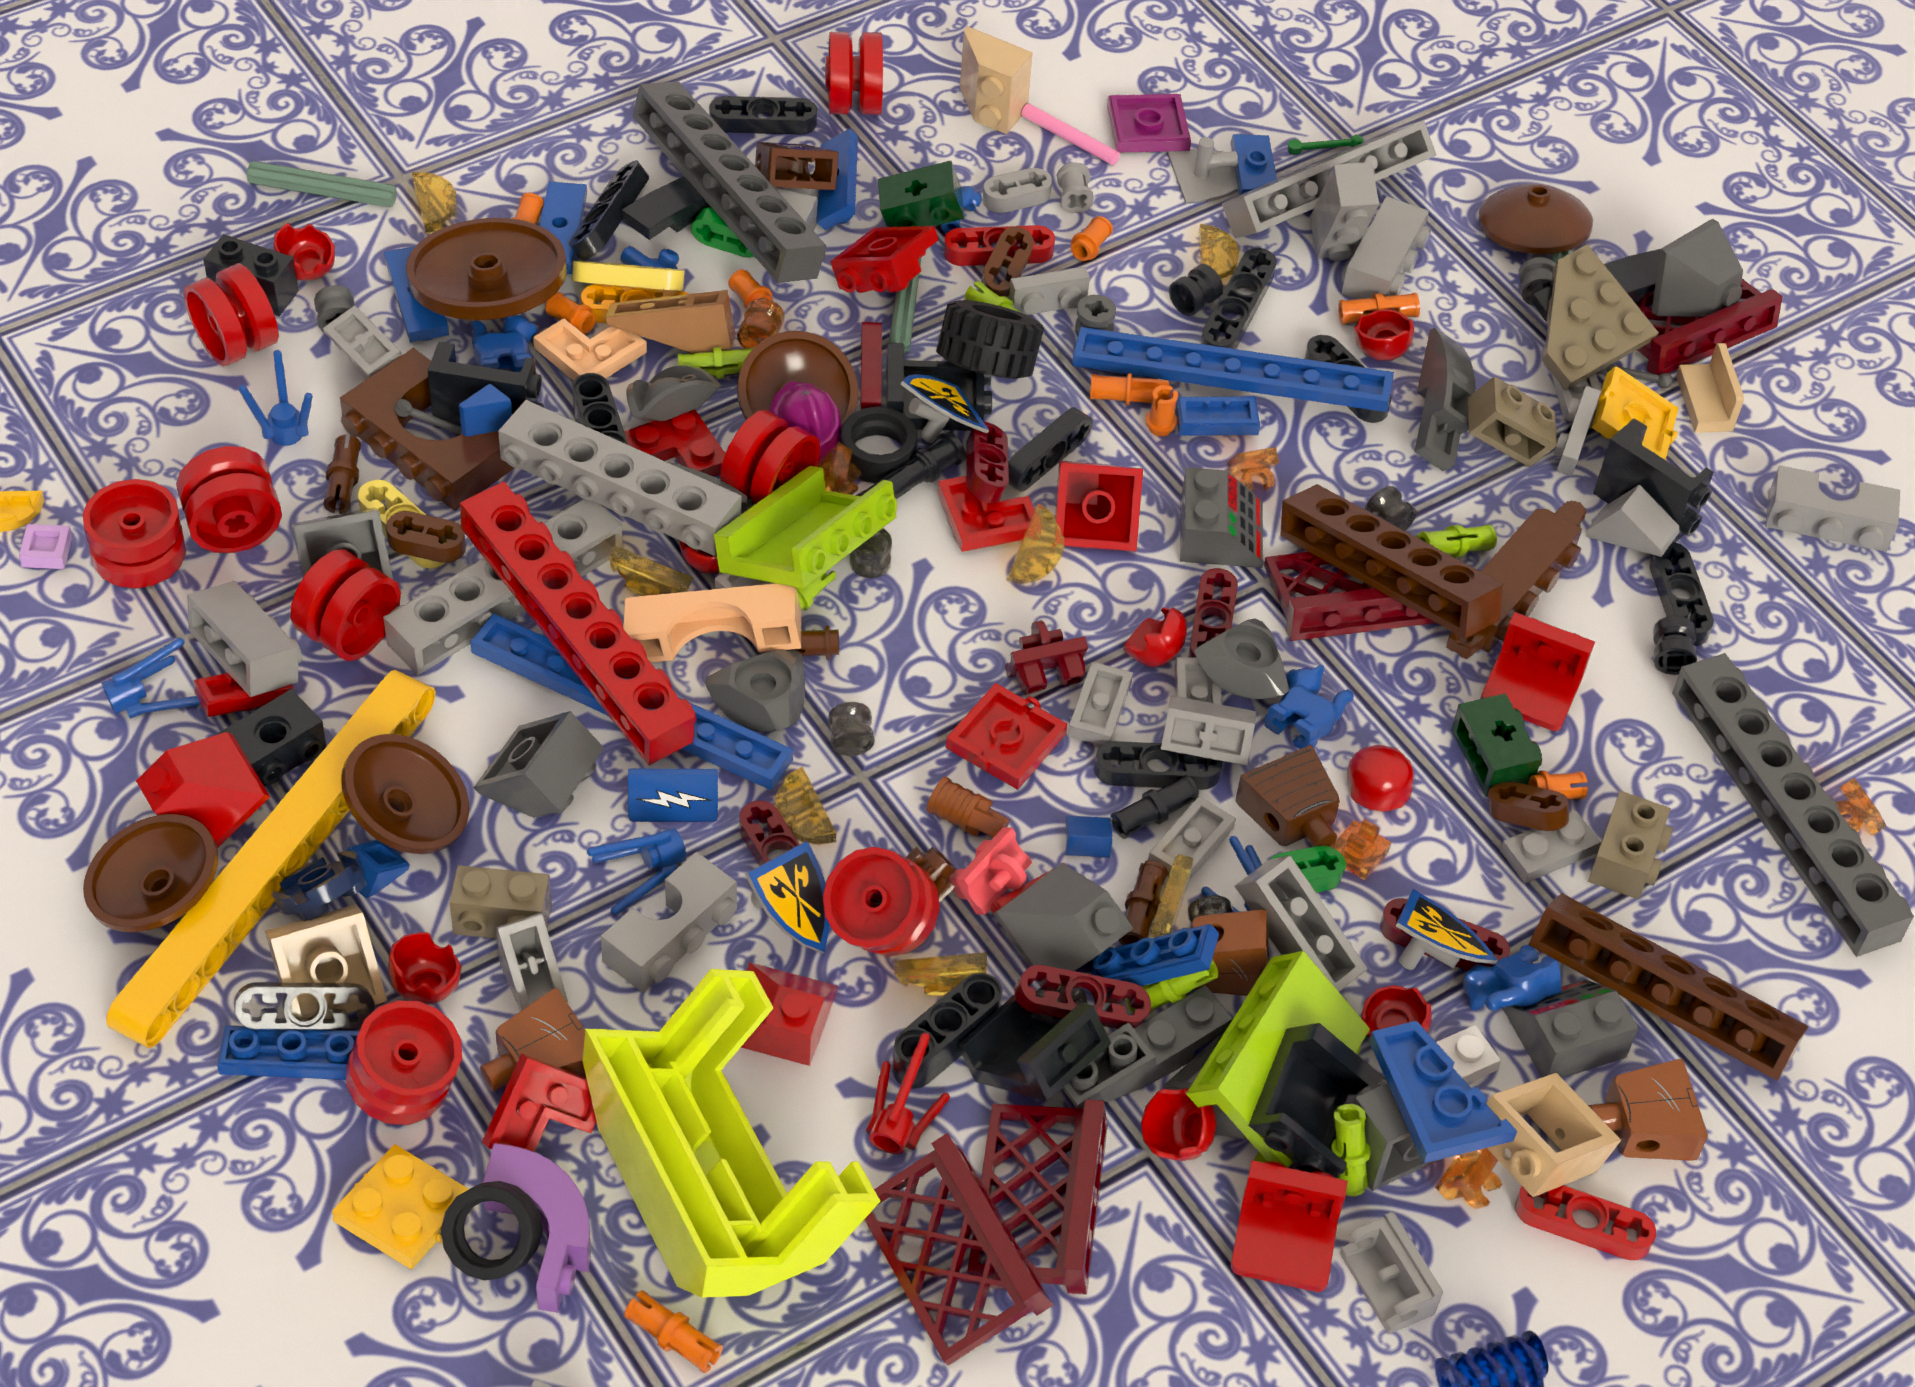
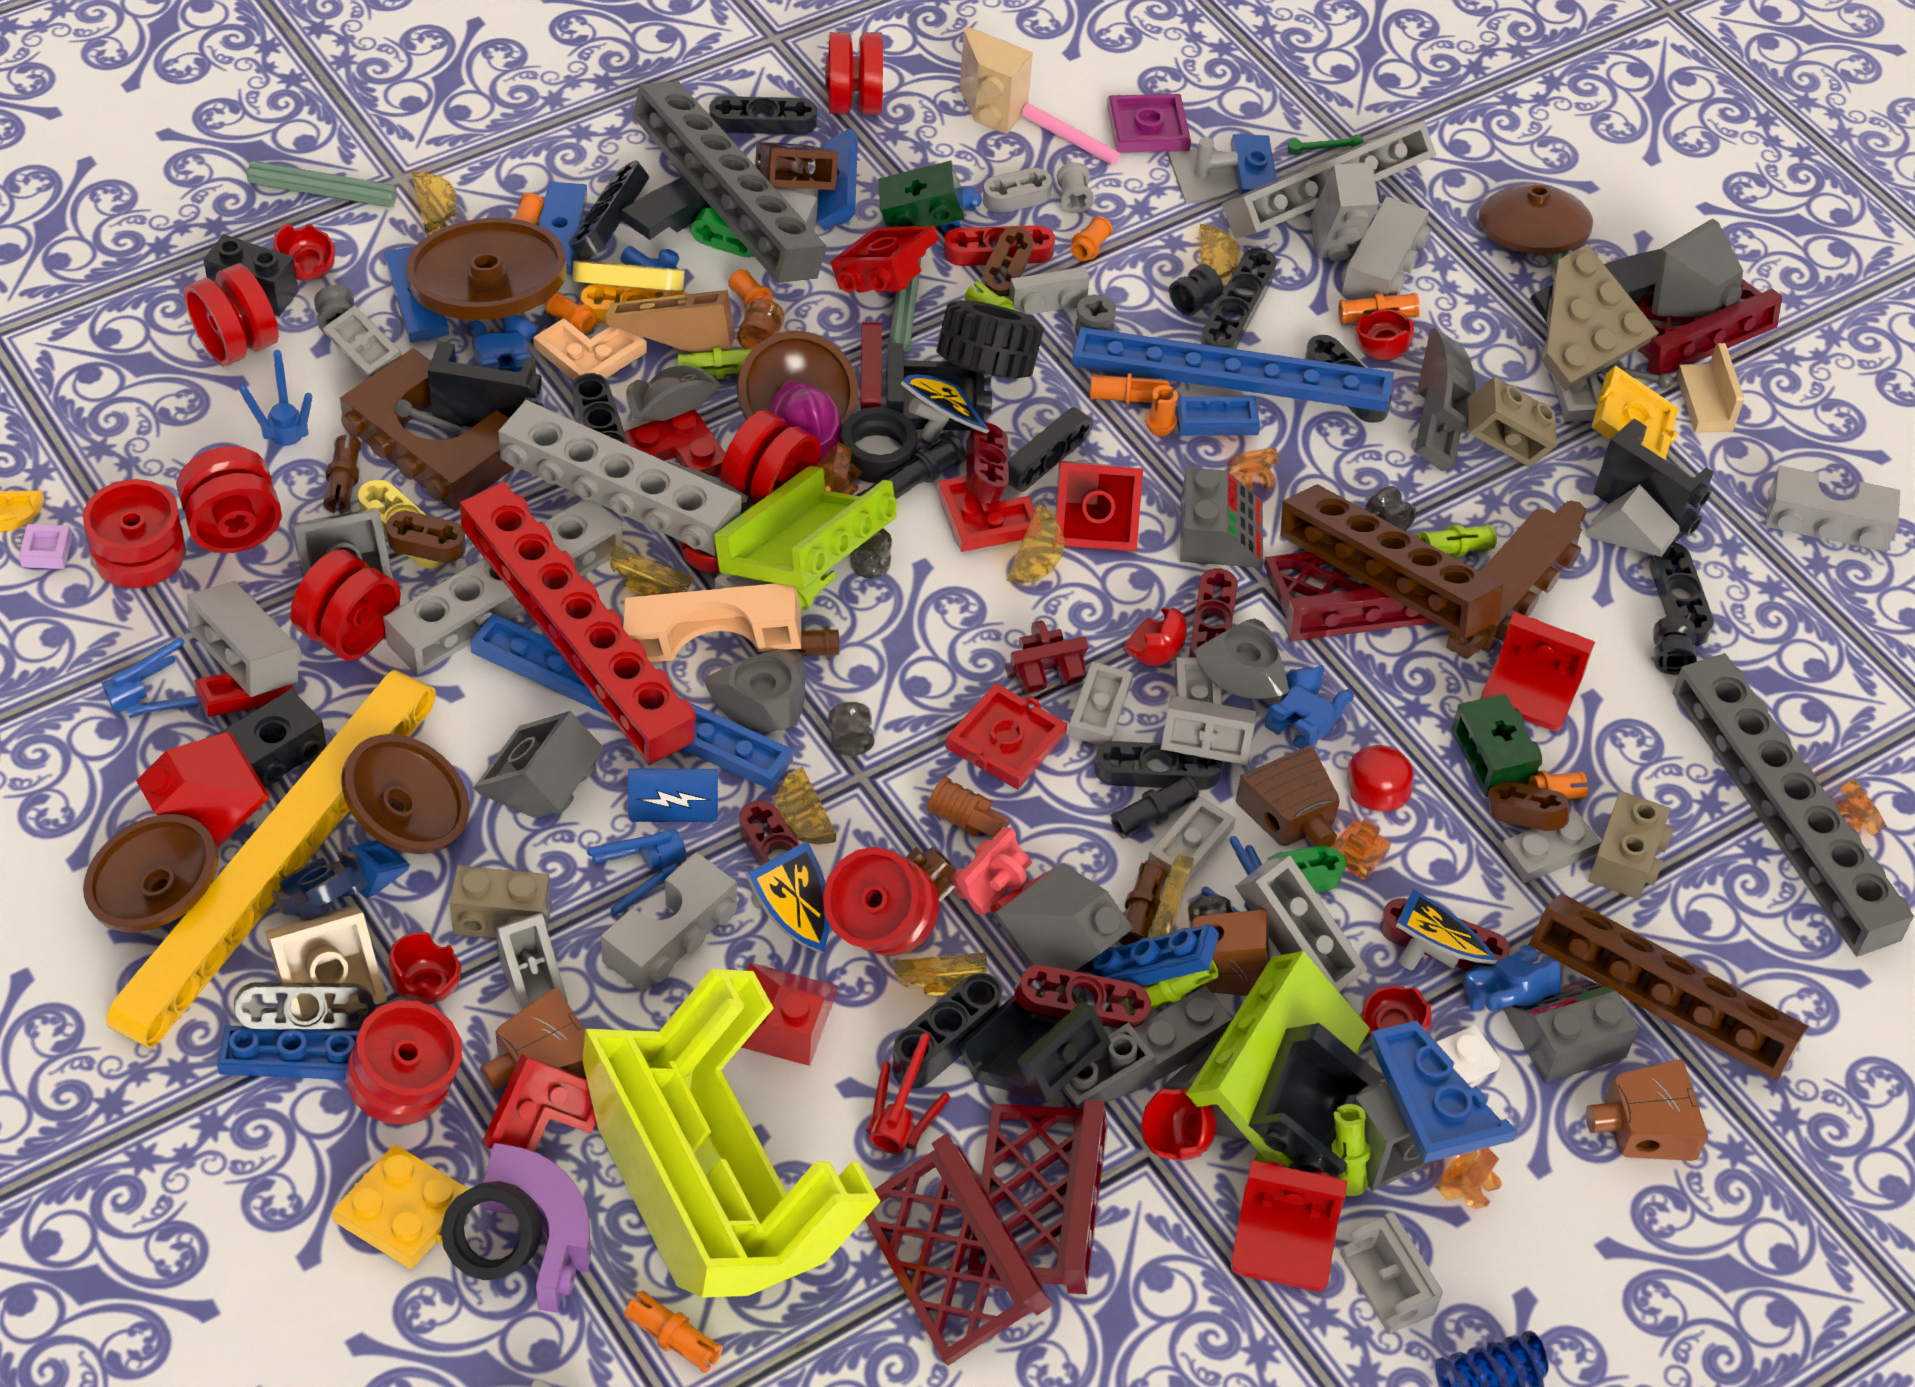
(484, 411): blue slope -> none
(1088, 836): blue slope -> none
(1535, 276): dark grey wheel -> none
(1565, 1120): tan window -> none
(1570, 444): light grey plate -> none
(1604, 1210): red beam -> none

